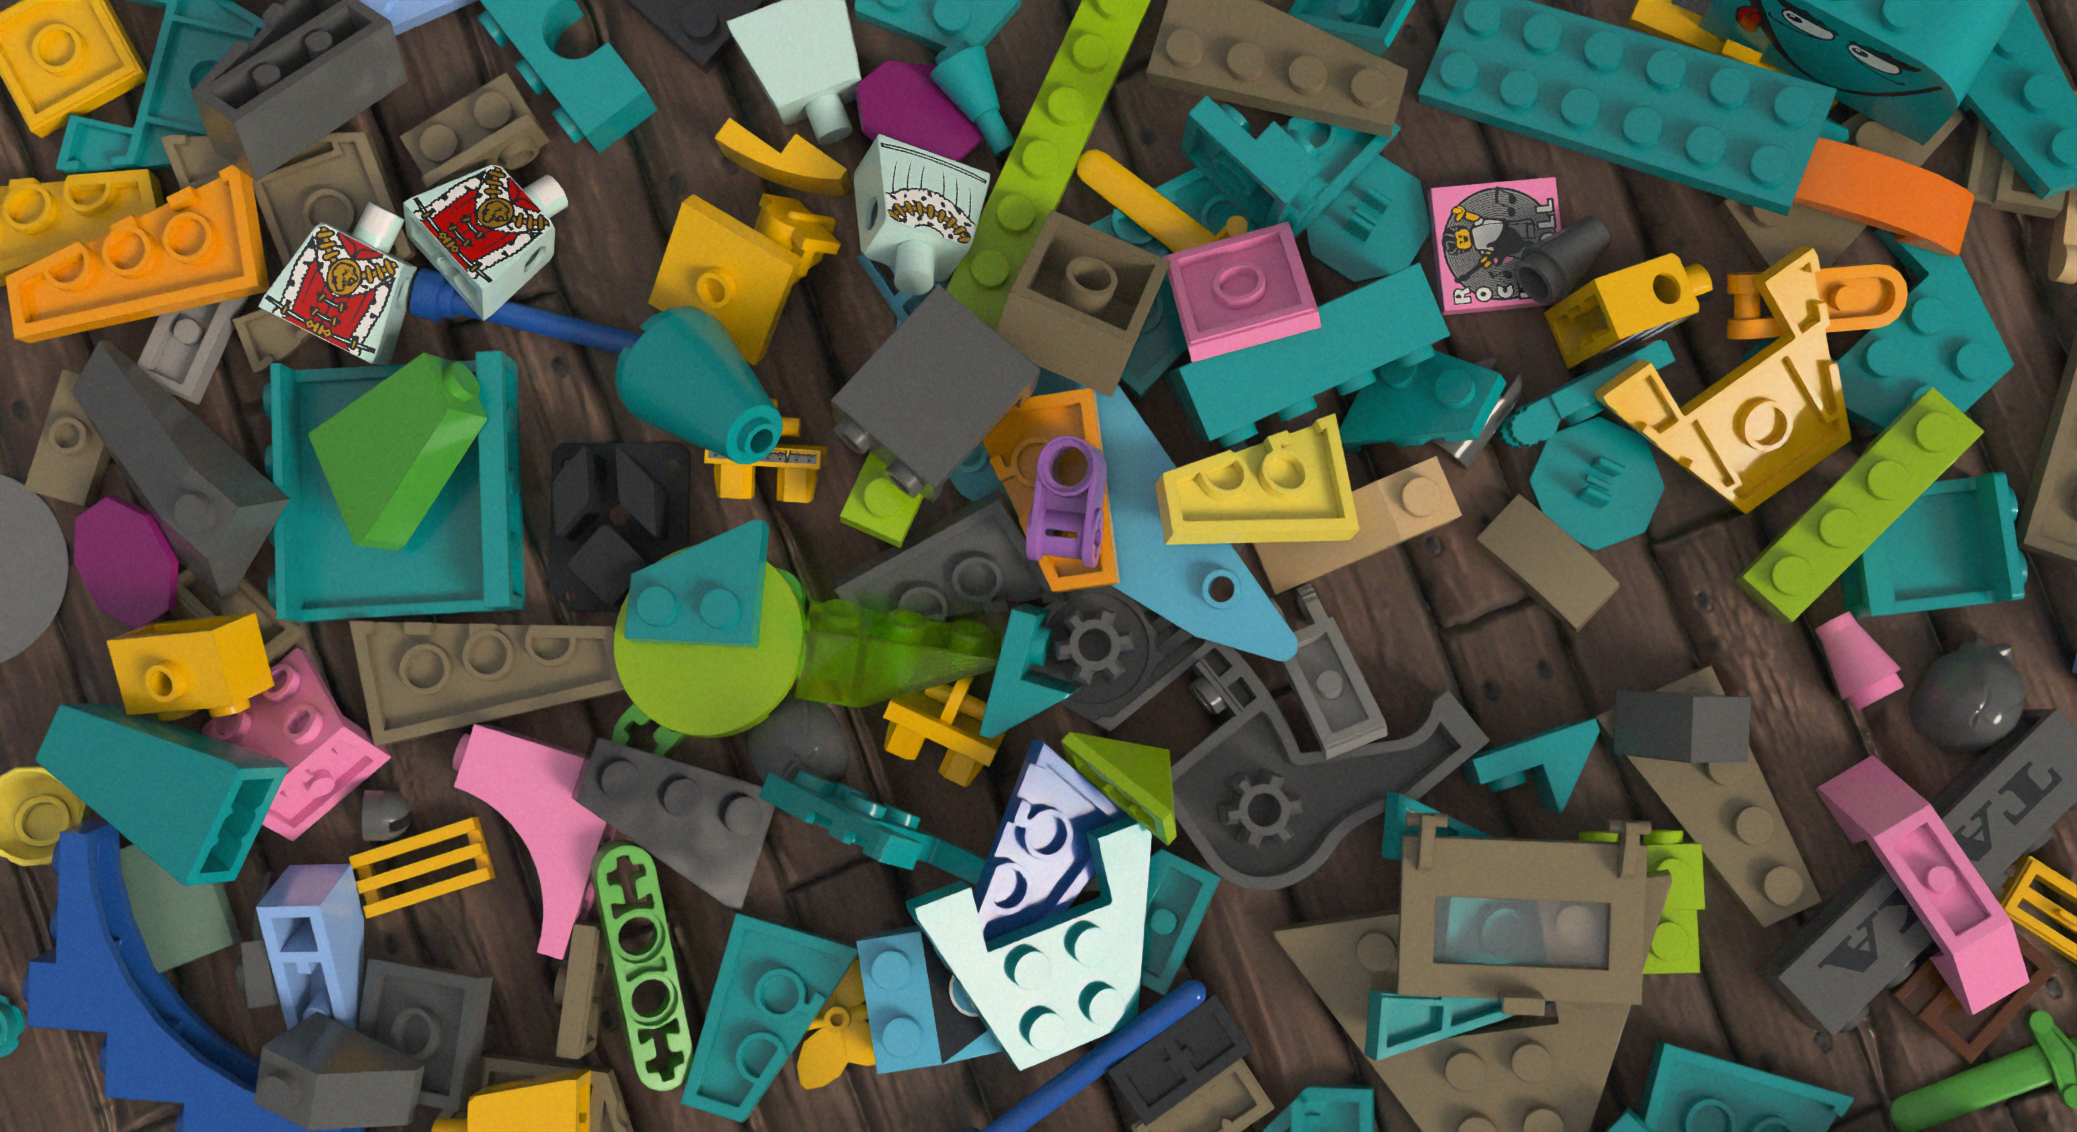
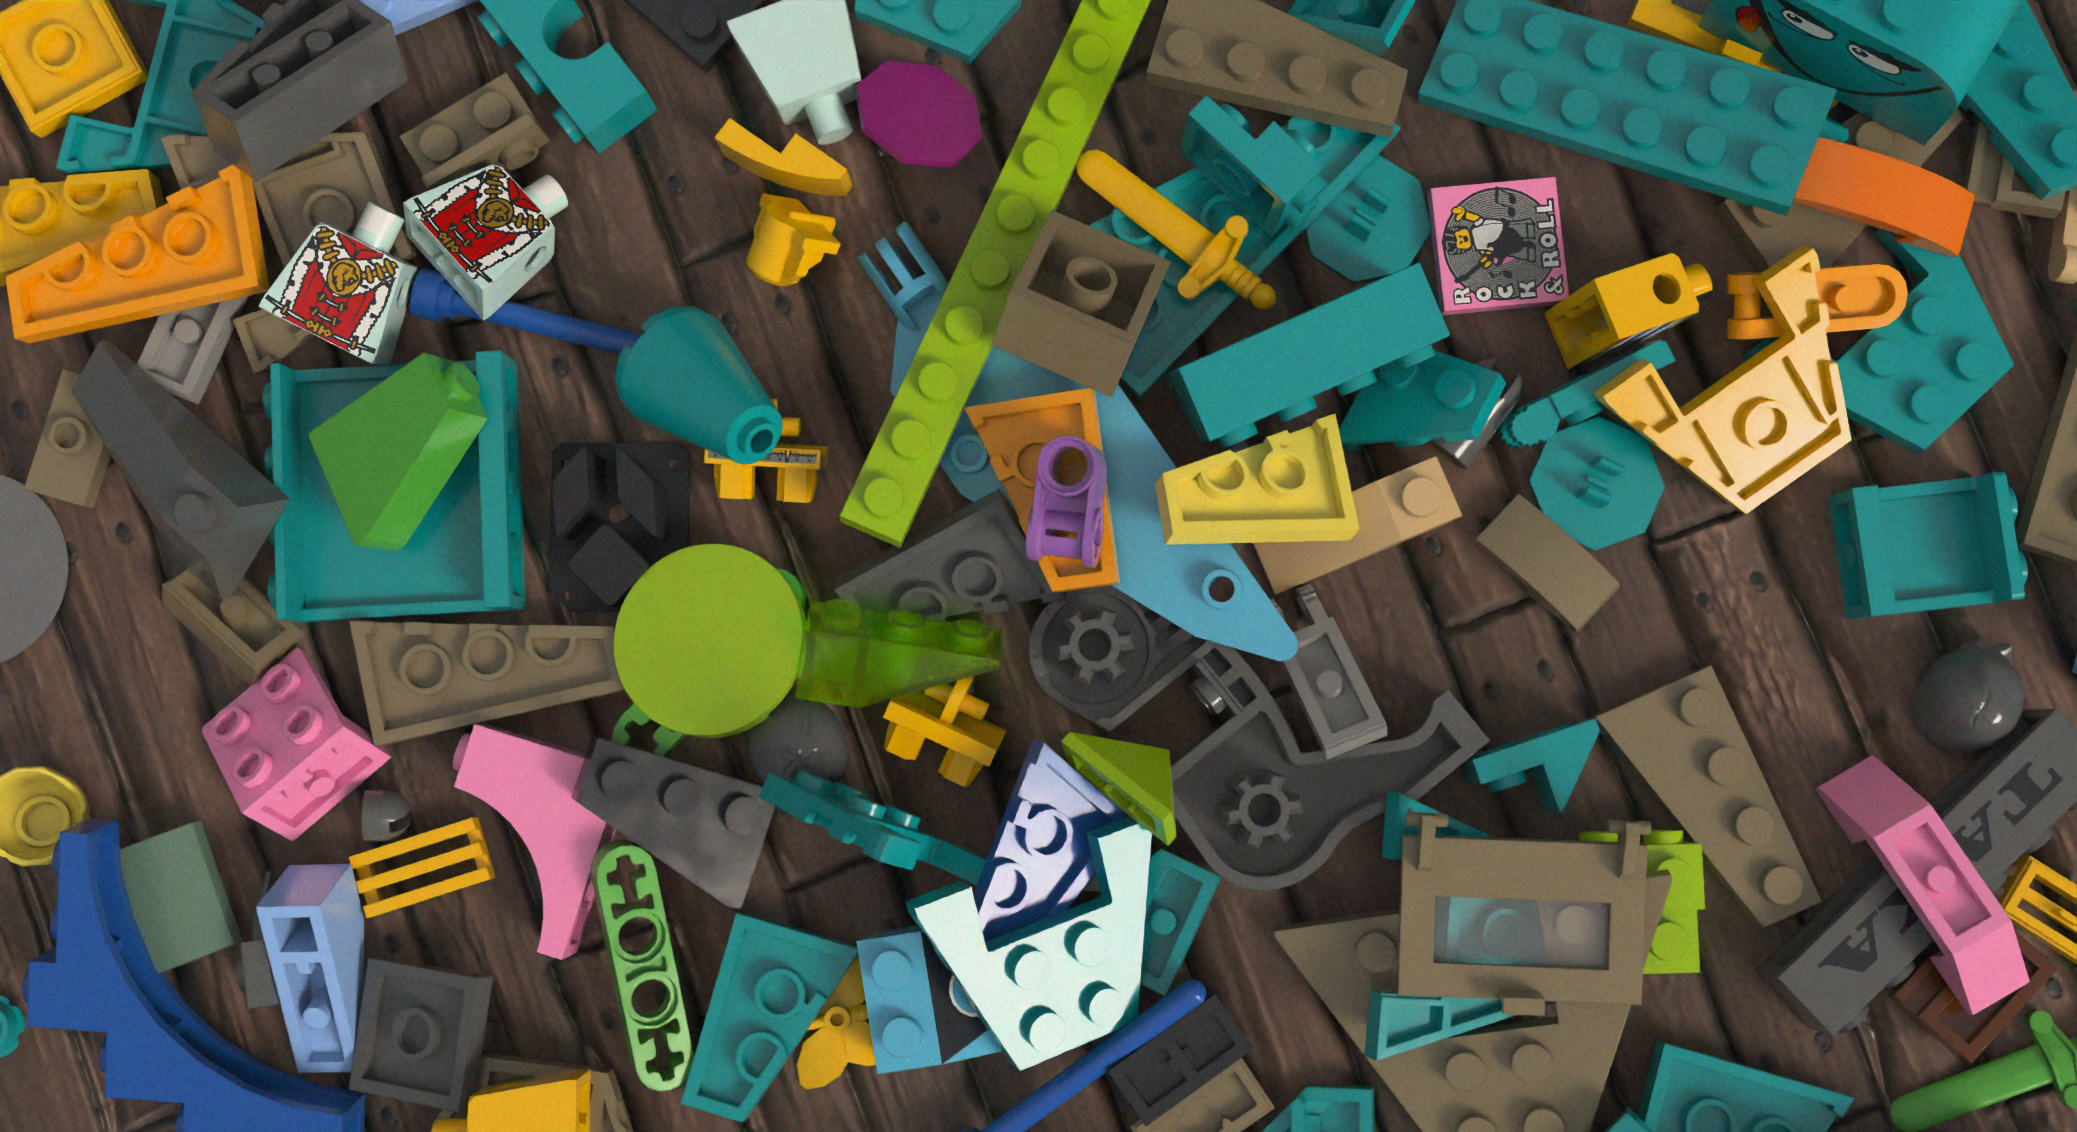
(125, 561): magenta piece -> none
(164, 787): teal slope -> none
(191, 666): yellow brick -> none
(336, 1078): dark grey slope -> none
(580, 990): dark tan plate -> none
(703, 592): teal wing -> none
(727, 274): yellow plate -> none
(916, 211): light aqua torso -> none
(932, 394): dark grey panel -> none
(967, 80): teal cone -> none
(1016, 688): teal slope -> none
(1242, 292): bright pink tile -> none
(1561, 260): dark grey cone -> none
(1681, 726): dark grey slope -> none
(1858, 506): lime arch -> none
(1858, 662): bright pink cone -> none

